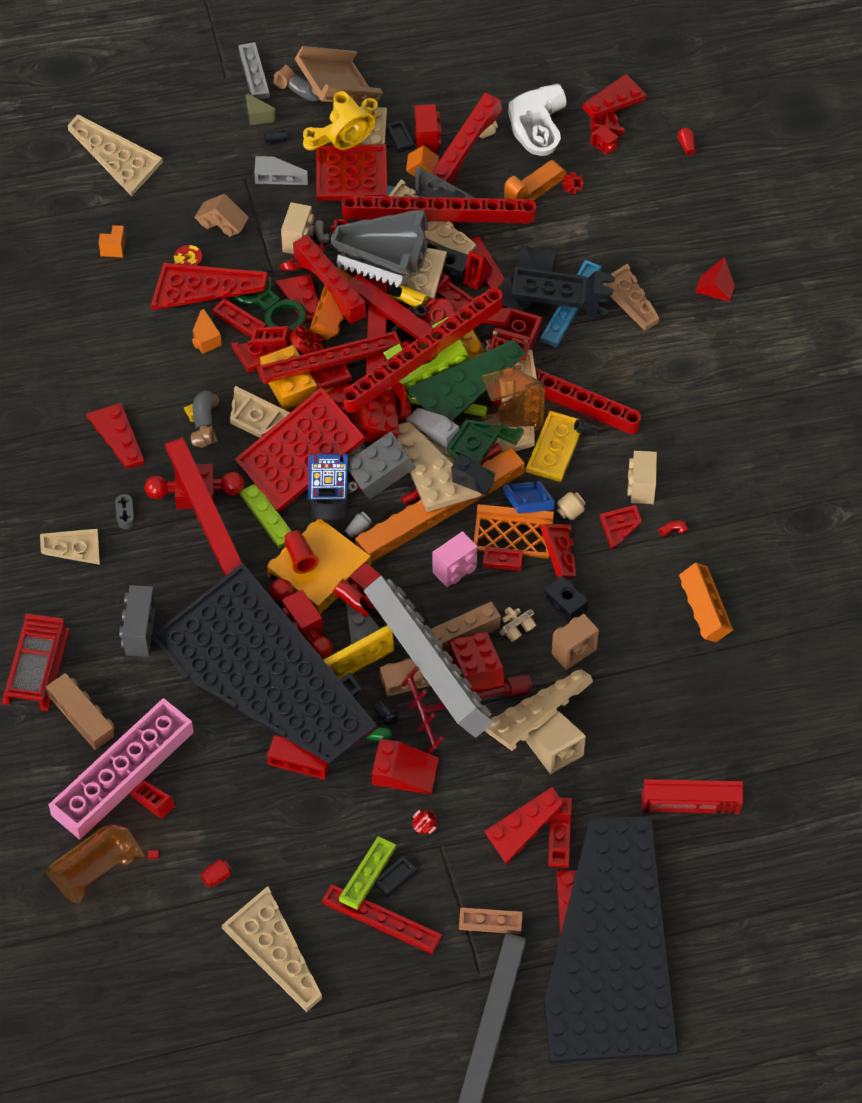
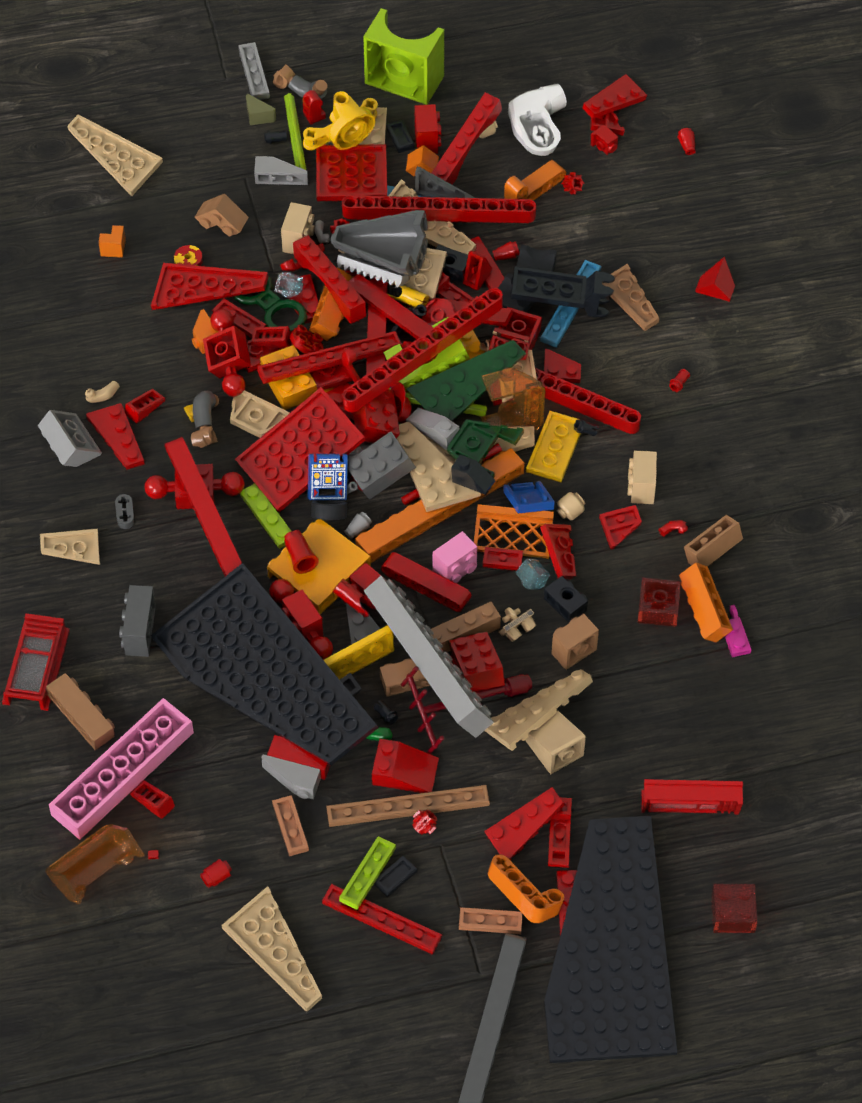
(68, 438): none -> light grey slope
(102, 394): none -> tan arm
(136, 413): none -> red slope
(227, 352): none -> red brick
(289, 284): none -> clear light blue brick
(290, 825): none -> nougat plate
(294, 131): none -> lime axle
(296, 777): none -> light grey slope
(312, 107): none -> red leg
(333, 72): medium nougat panel -> none
(348, 358): none -> red bar
(403, 65): none -> lime piece
(407, 805): none -> medium nougat tile
(426, 582): none -> red beam
(506, 251): none -> red cone
(522, 893): none -> orange beam
(532, 574): none -> clear light blue brick
(562, 367): none -> red wing
(659, 602): none -> clear red brick
(677, 383): none -> red pin
(714, 542): none -> medium nougat brick
(734, 908): none -> clear red brick
(737, 639): none -> dark pink hinge

